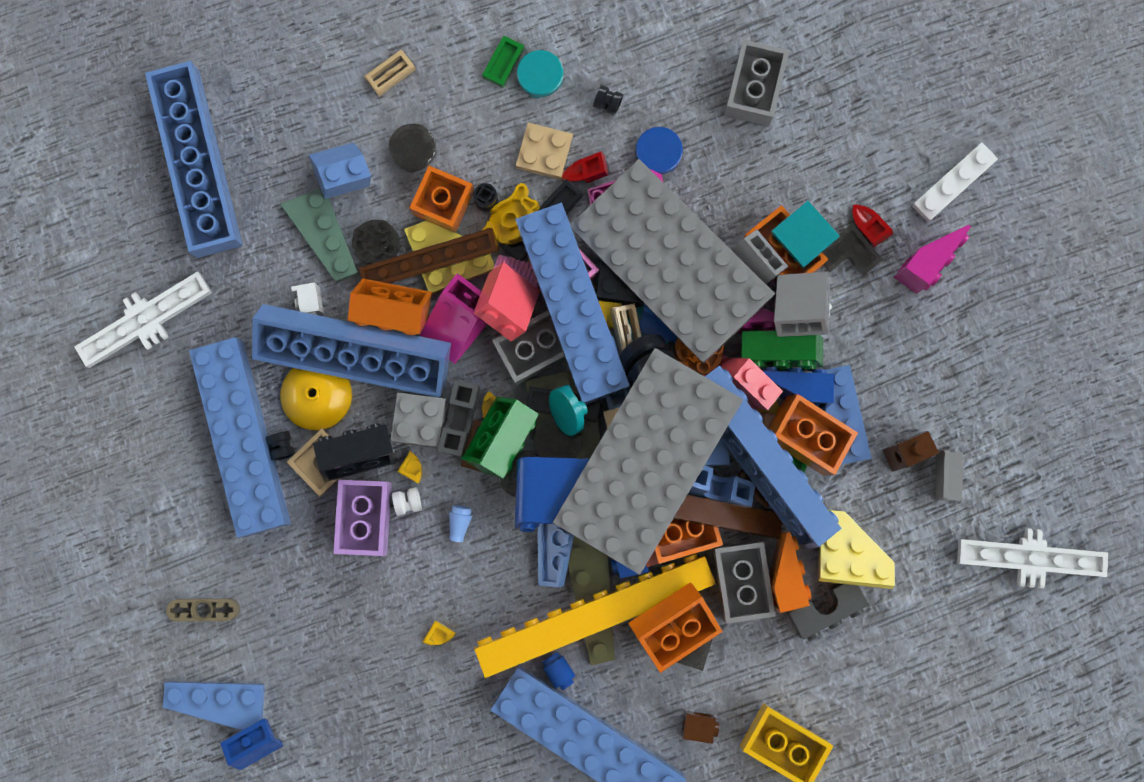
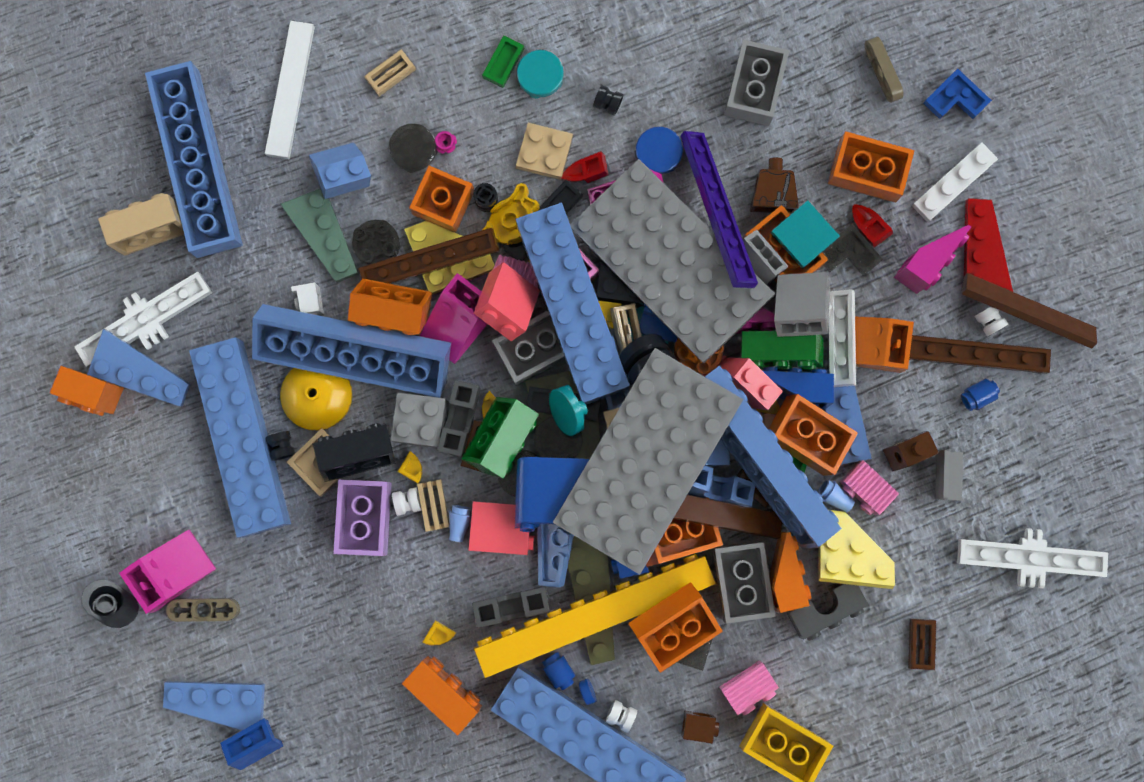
(86, 391): none -> orange brick
(109, 603): none -> black piece
(127, 367): none -> medium blue wing
(142, 224): none -> tan brick
(167, 572): none -> dark pink slope
(289, 90): none -> white tile
(429, 485): none -> tan tile
(443, 694): none -> orange brick
(445, 136): none -> dark pink plate
(495, 530): none -> coral brick
(511, 606): none -> dark grey arch
(587, 691): none -> blue tile
(626, 719): none -> white wheel
(719, 210): none -> dark purple tile
(749, 688): none -> bright pink brick
(774, 188): none -> reddish brown torso
(835, 496): none -> light blue cone
(842, 338): none -> white plate
(868, 488): none -> bright pink brick
(871, 167): none -> orange brick
(883, 343): none -> orange slope
(884, 69): none -> dark tan beam
(921, 653): none -> reddish brown tile
(960, 91): none -> blue plate
(980, 354): none -> reddish brown tile
(980, 394): none -> blue brick
(984, 249): none -> red wing
(988, 315): none -> white wheel
(1029, 310): none -> reddish brown tile

